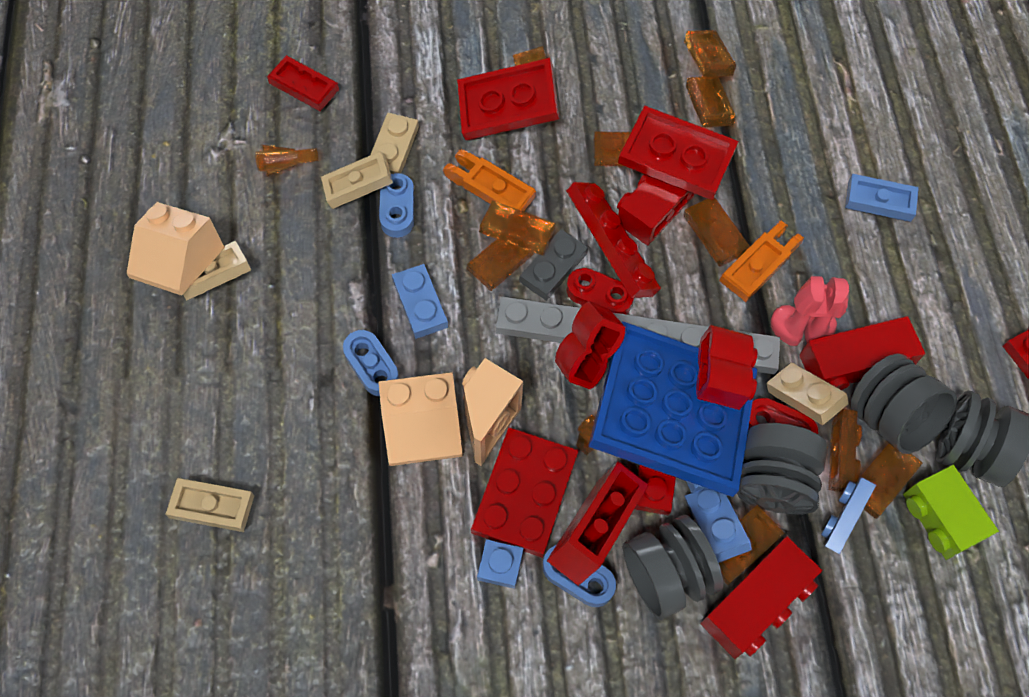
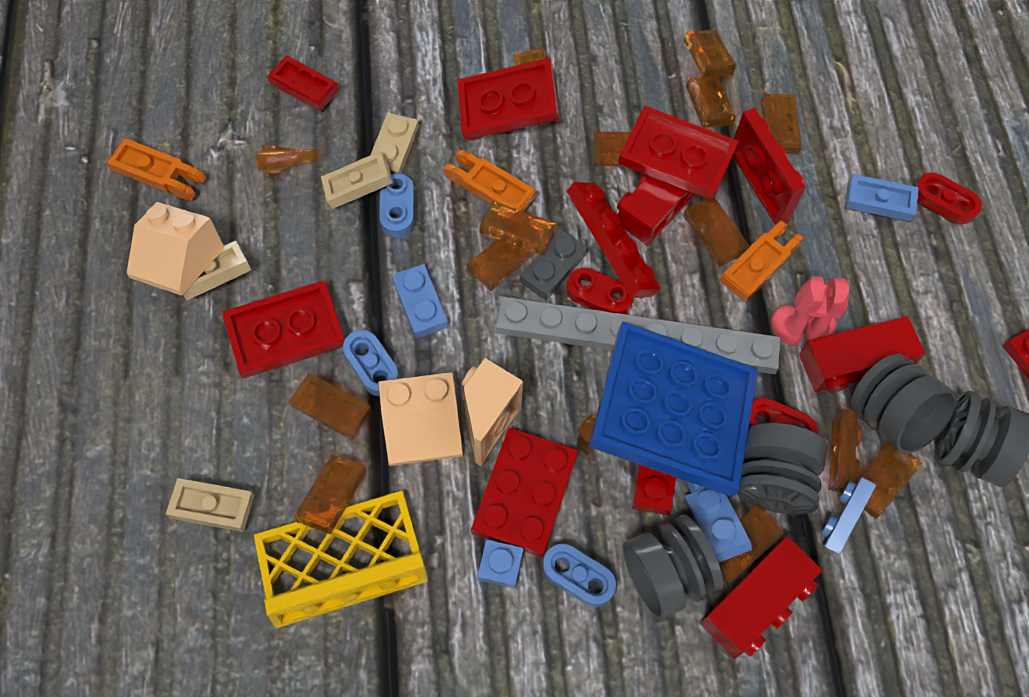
(154, 168): none -> orange hinge
(283, 329): none -> red plate
(330, 406): none -> clear orange plate
(330, 494): none -> clear orange plate
(344, 589): none -> yellow fence
(586, 349): red brick -> none
(597, 524): red brick -> none
(726, 367): red brick -> none
(767, 167): none -> red plate
(782, 117): none -> clear orange plate
(807, 393): tan plate -> none
(947, 197): none -> red plate
(949, 512): lime brick -> none

